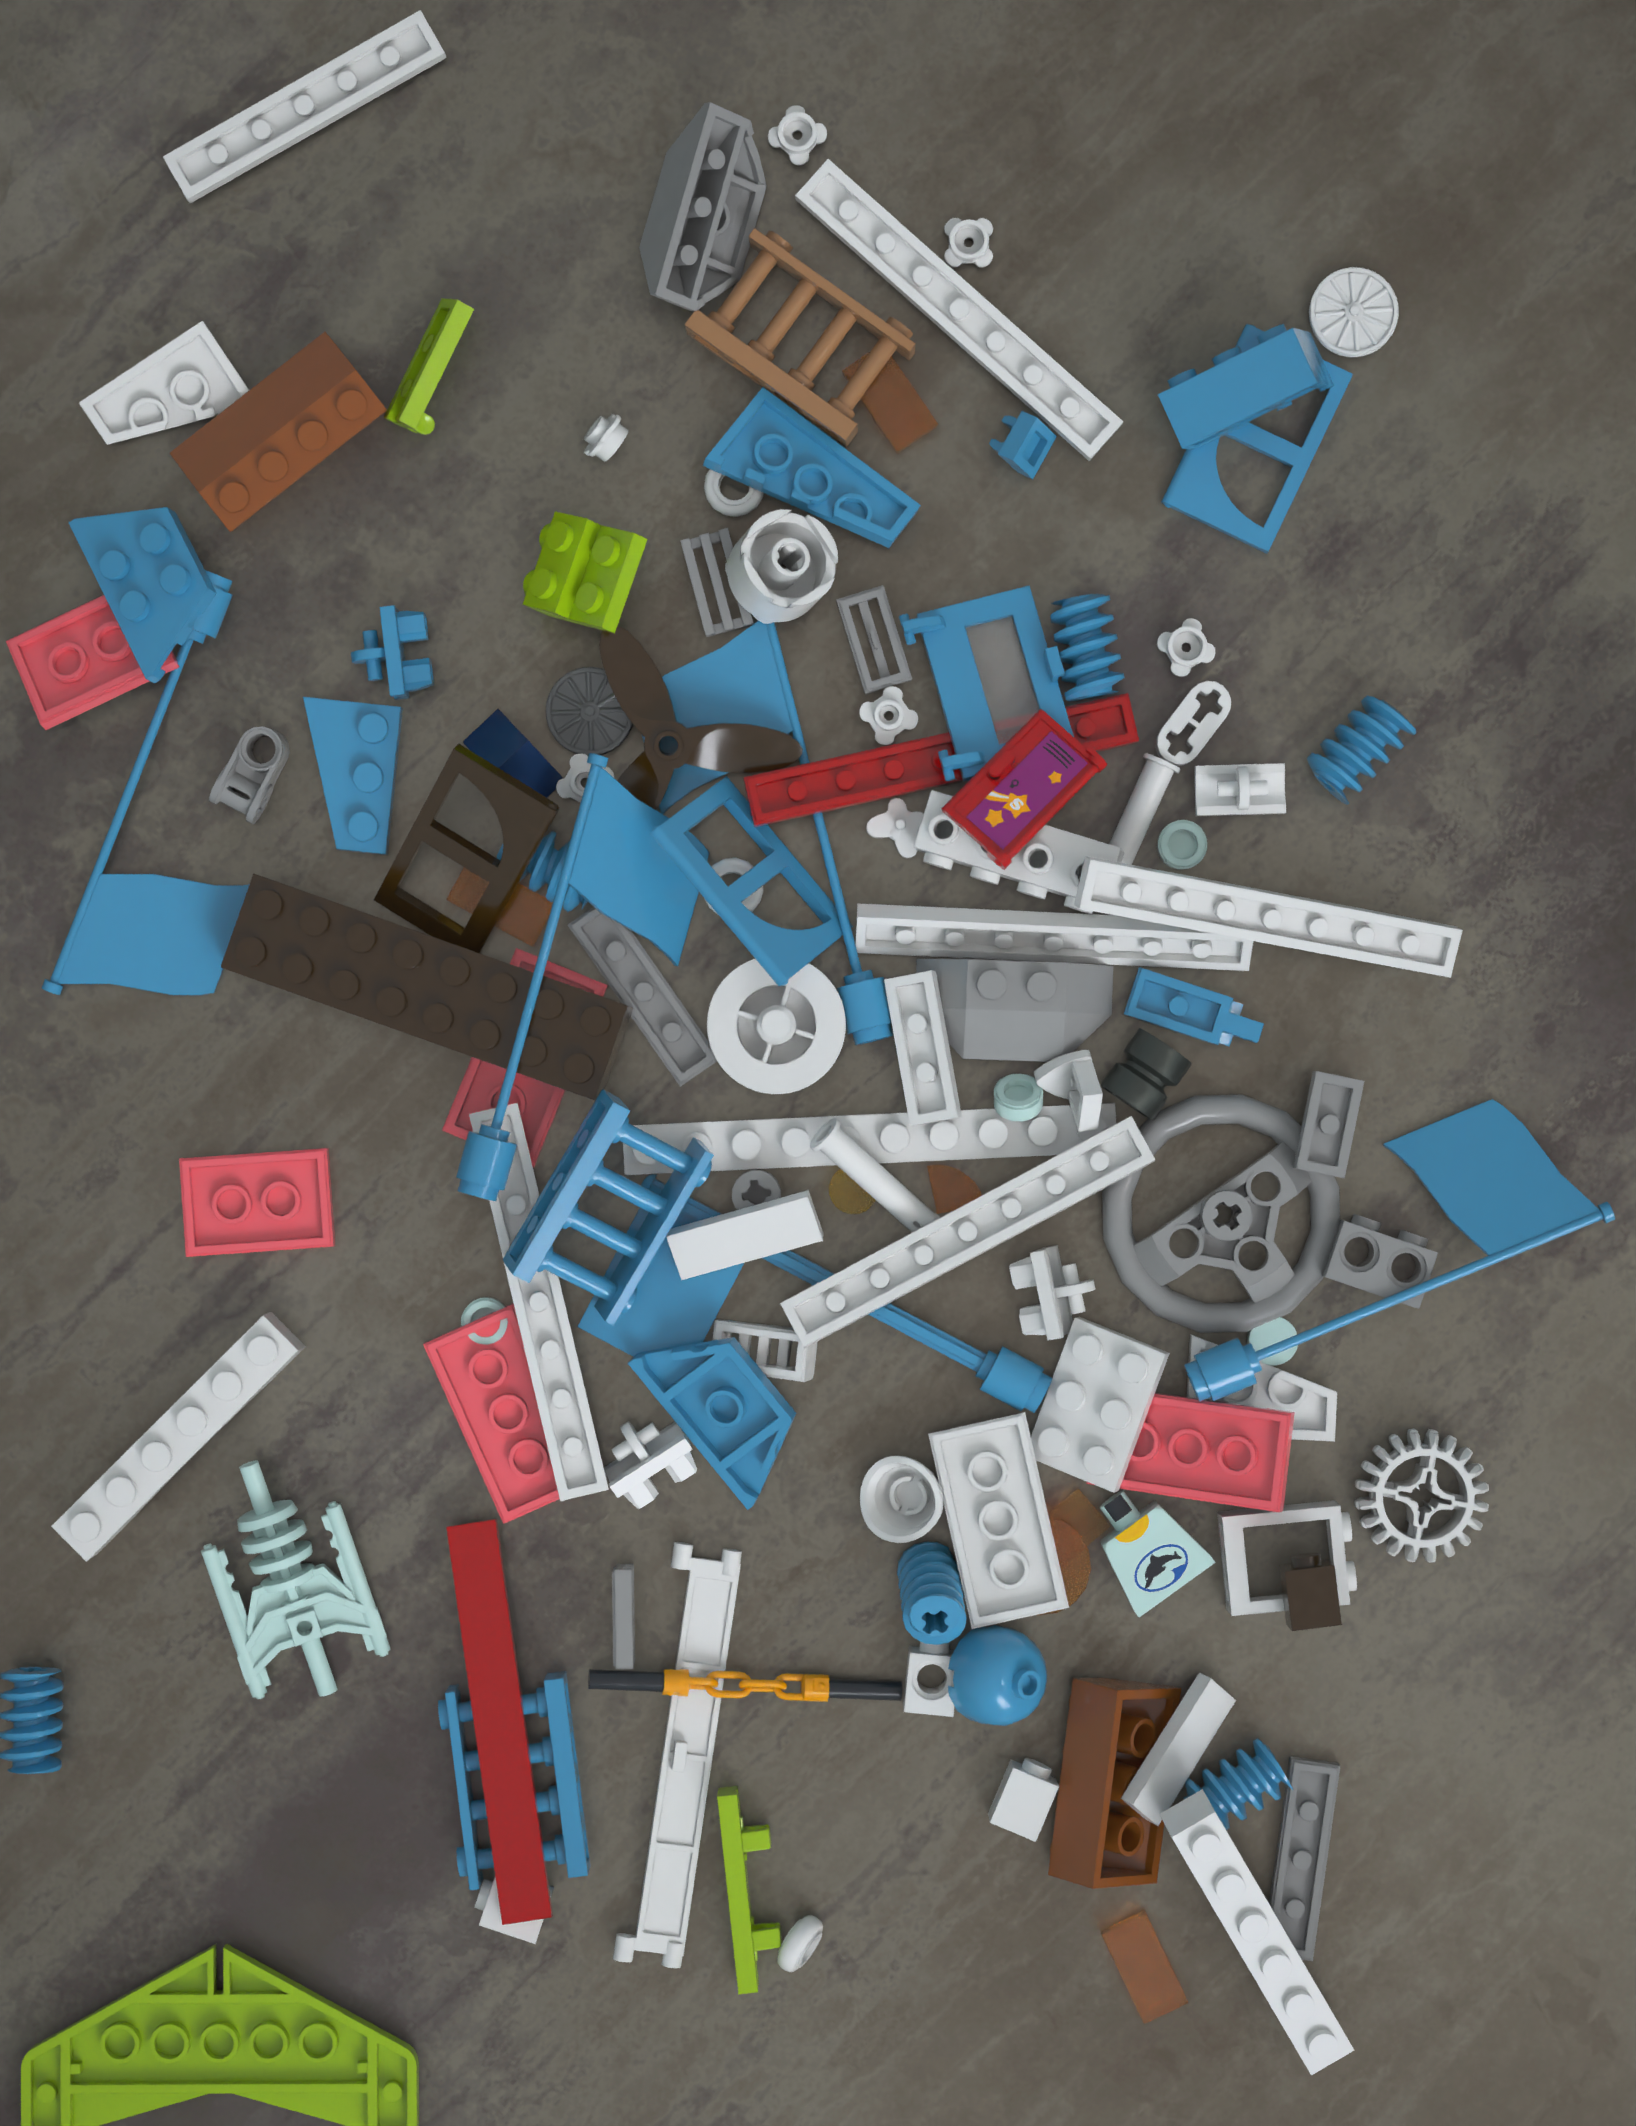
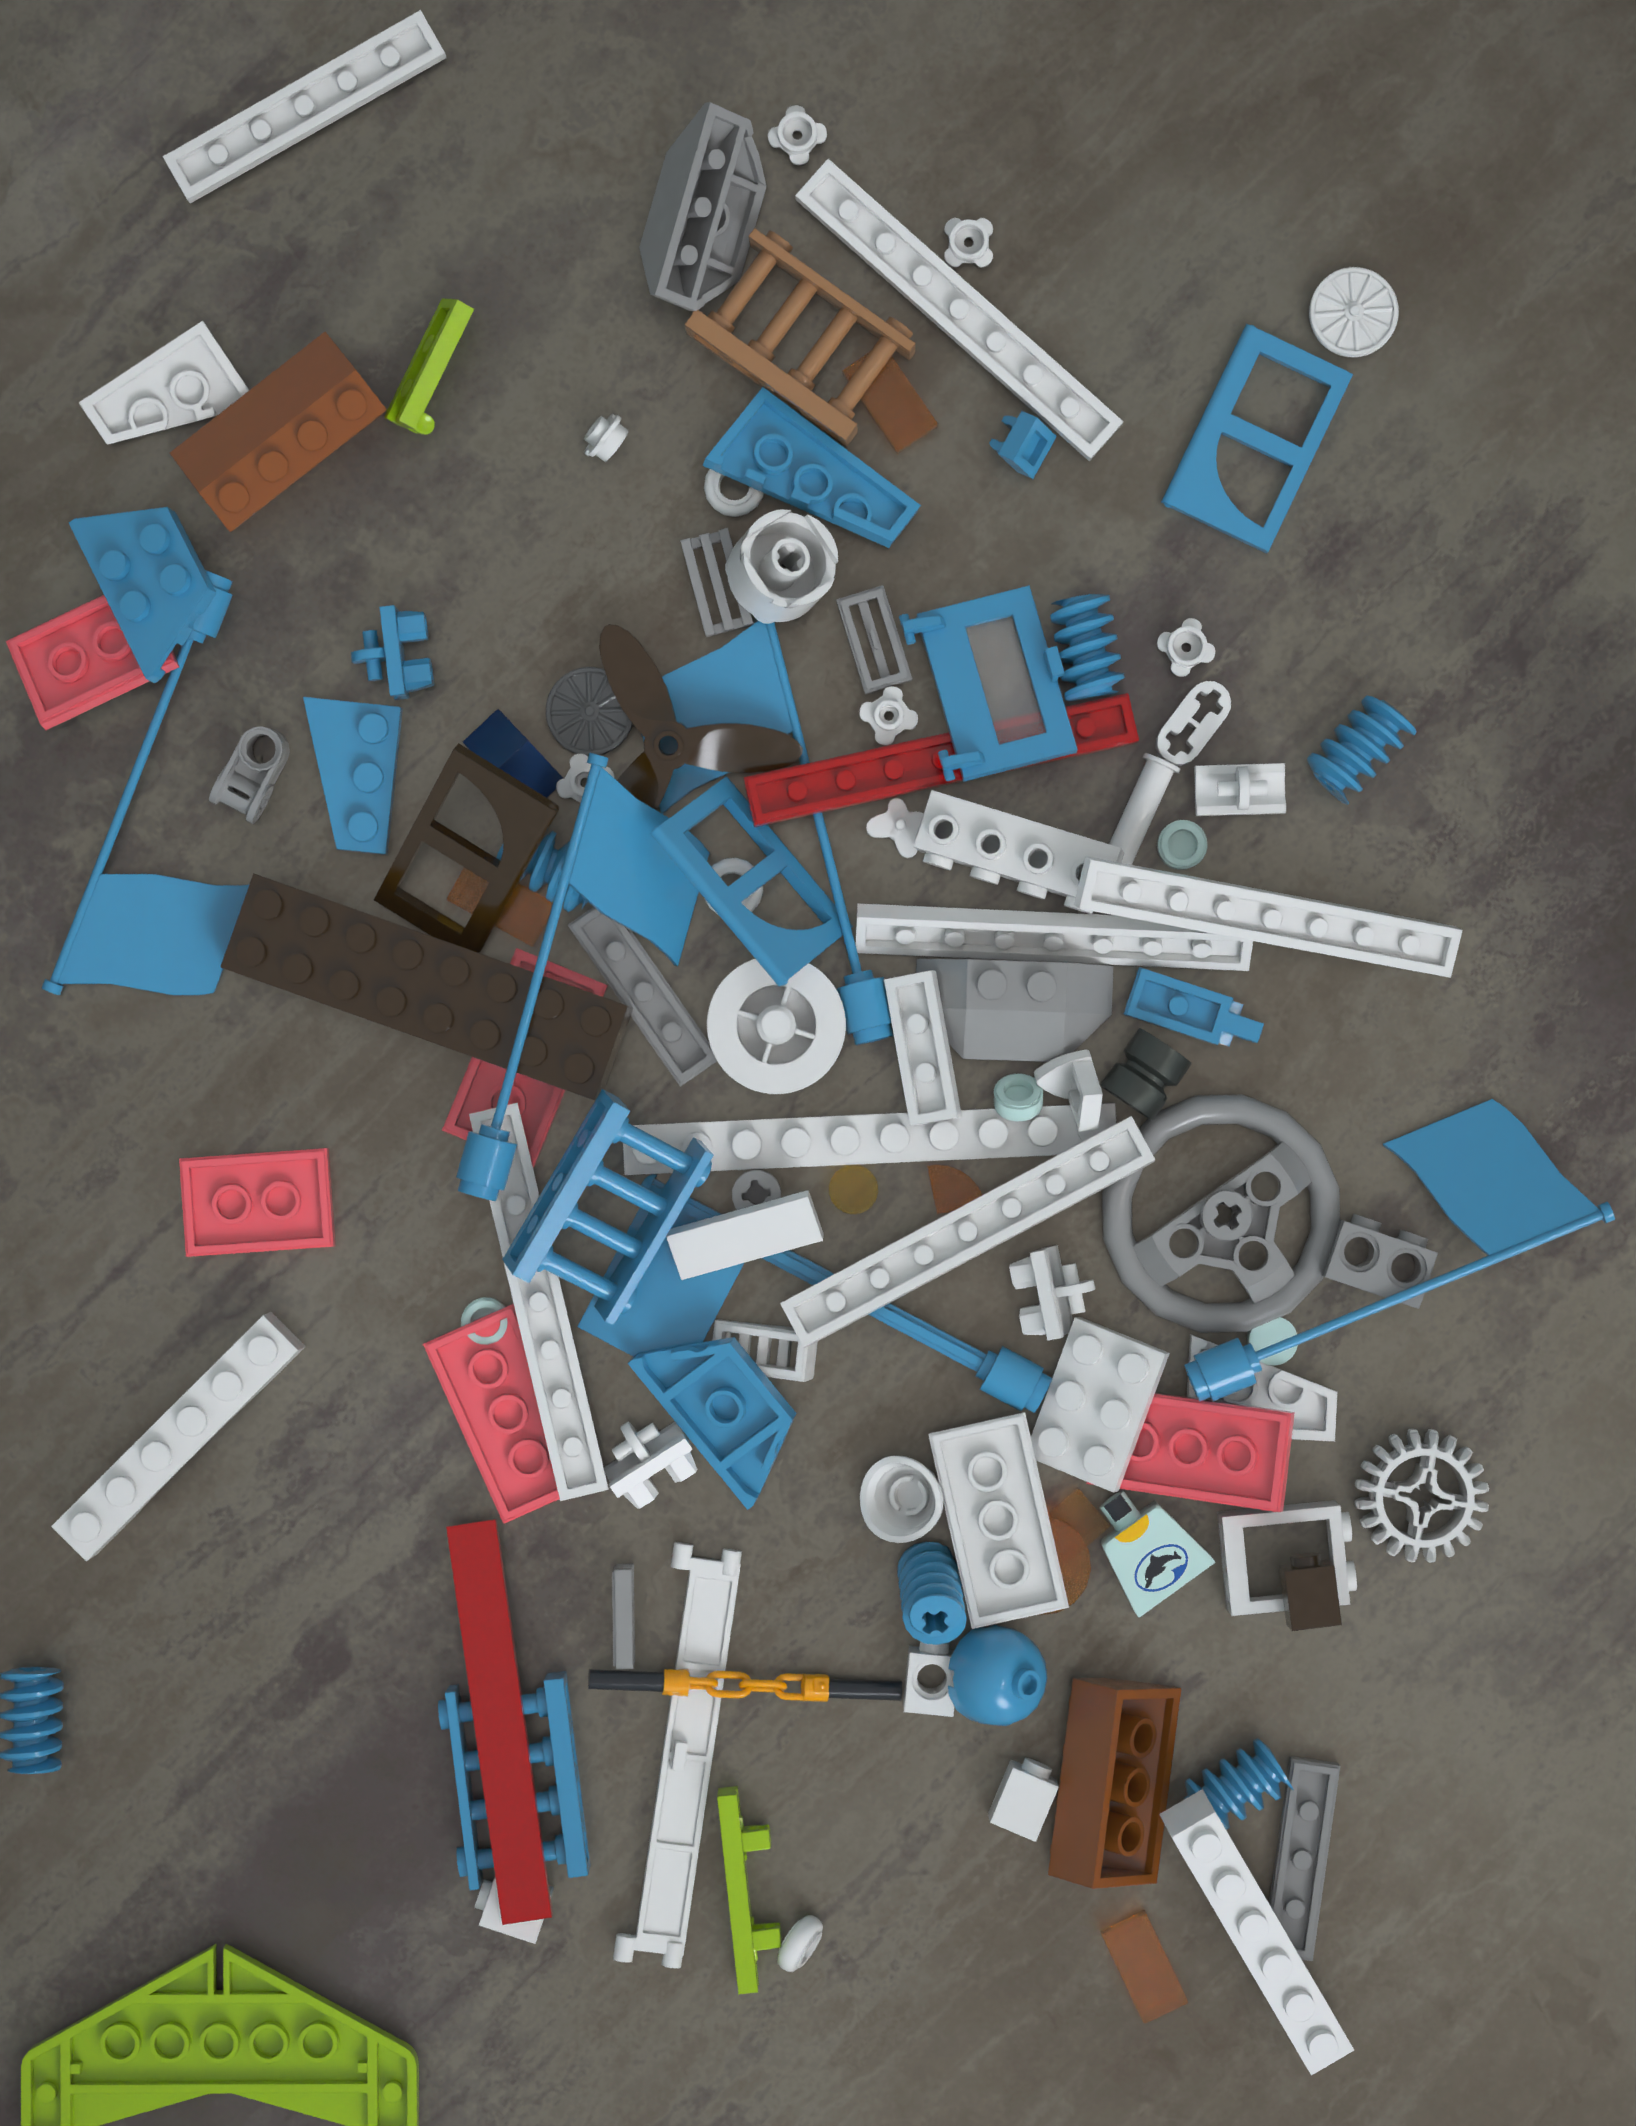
(297, 1599): light aqua bar -> none
(583, 571): lime plate -> none
(872, 1176): white pin -> none
(1028, 793): door -> none
(1178, 1749): white tile -> none
(1244, 386): dark azure wedge -> none
(1328, 1124): light grey panel -> none

